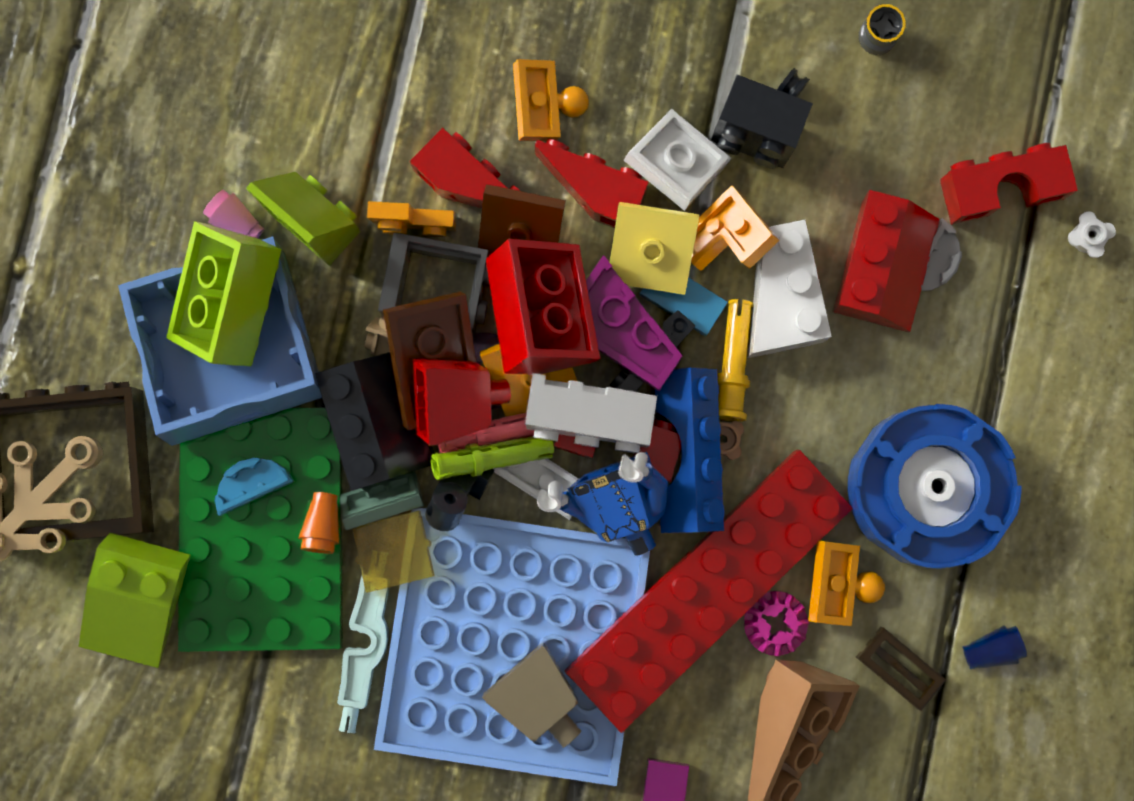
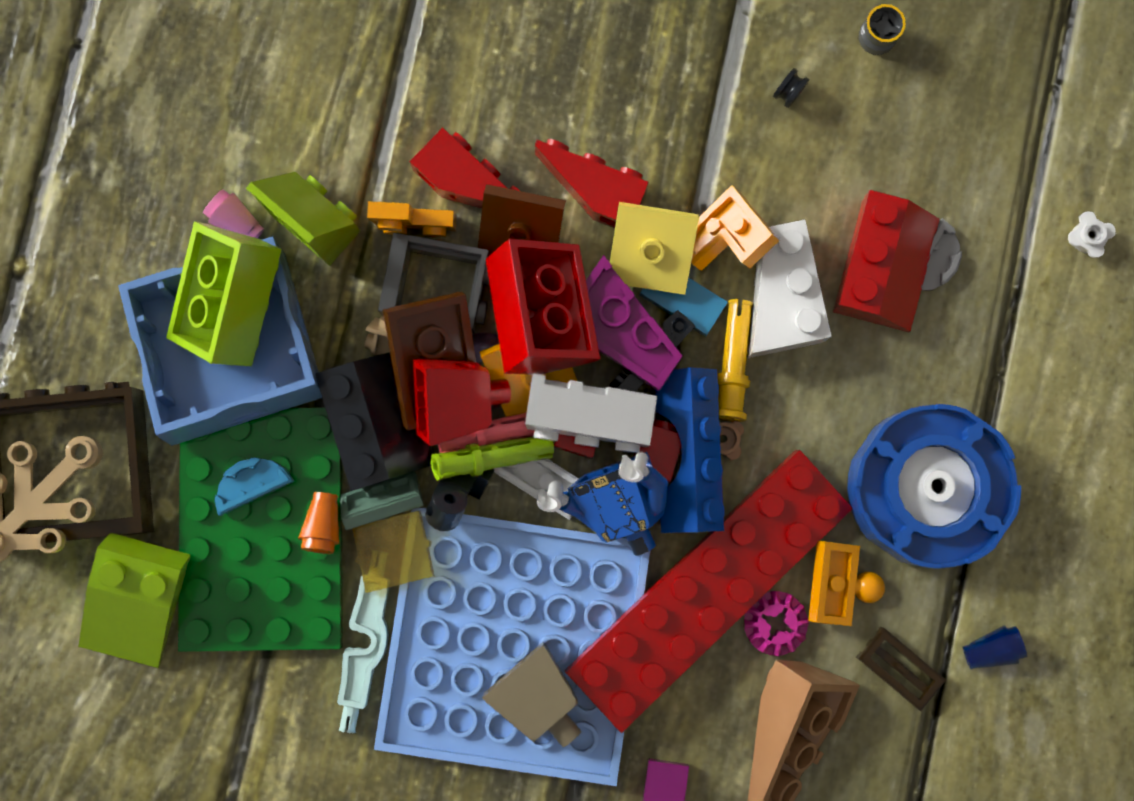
(540, 103): light orange plate -> none
(677, 159): white tile -> none
(760, 123): black brick -> none
(1040, 174): red arch -> none

